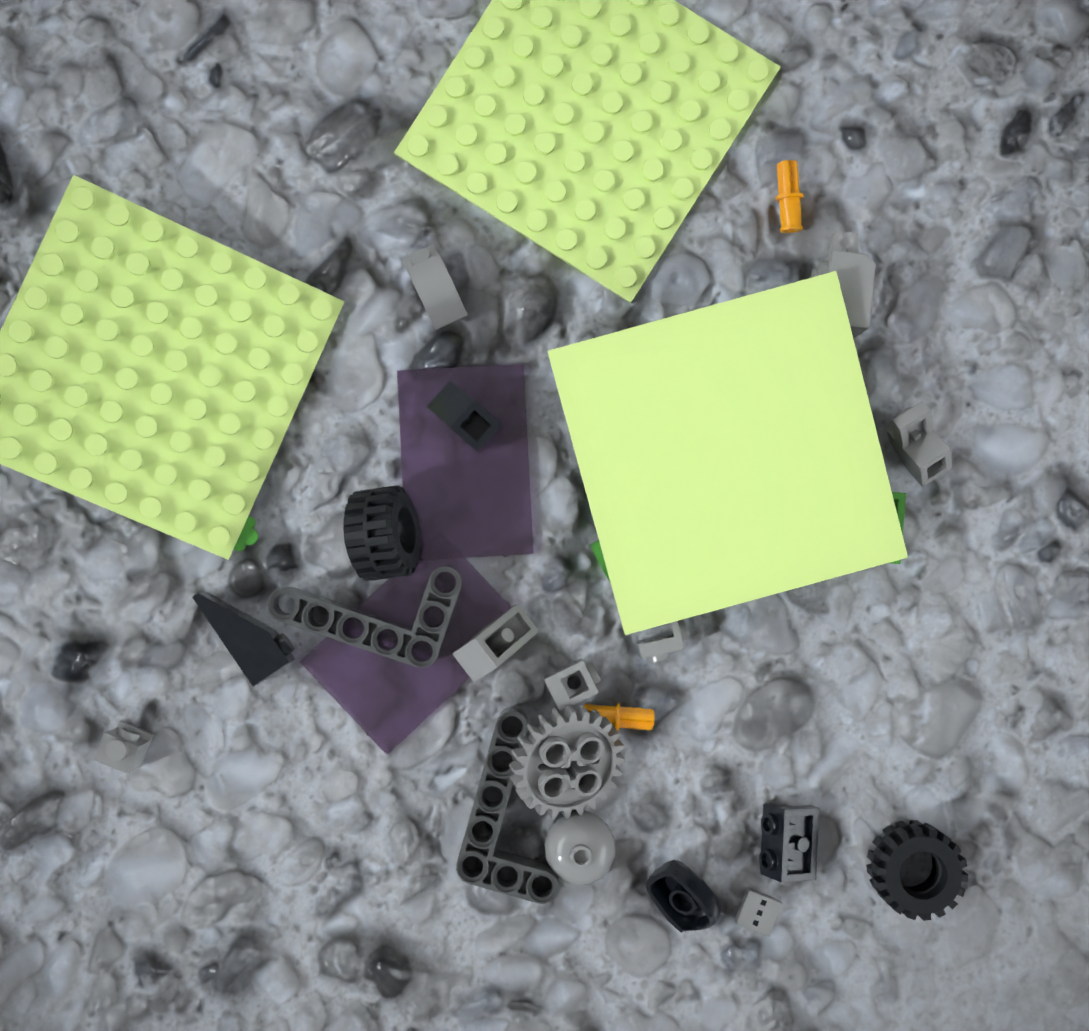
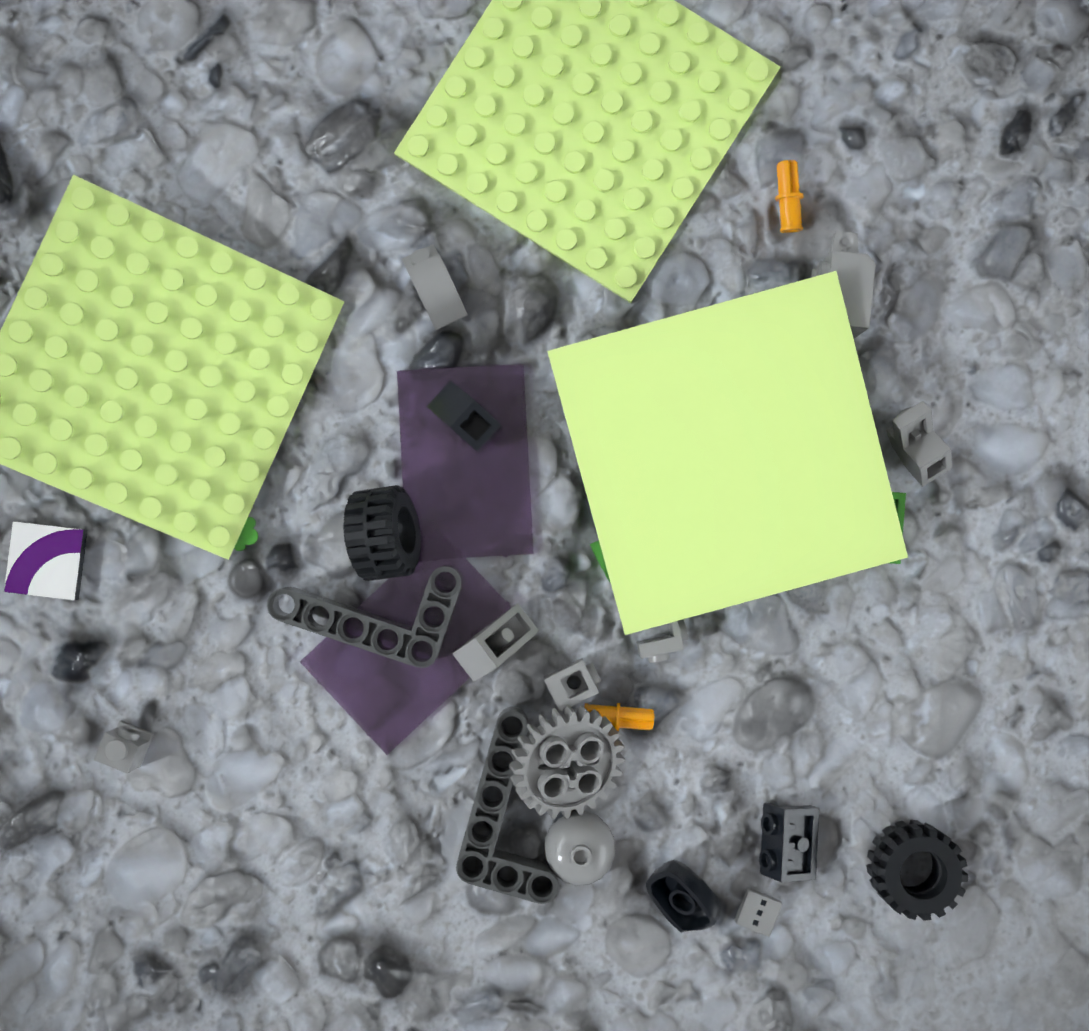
(45, 560): none -> tile
(250, 642): black slope -> none

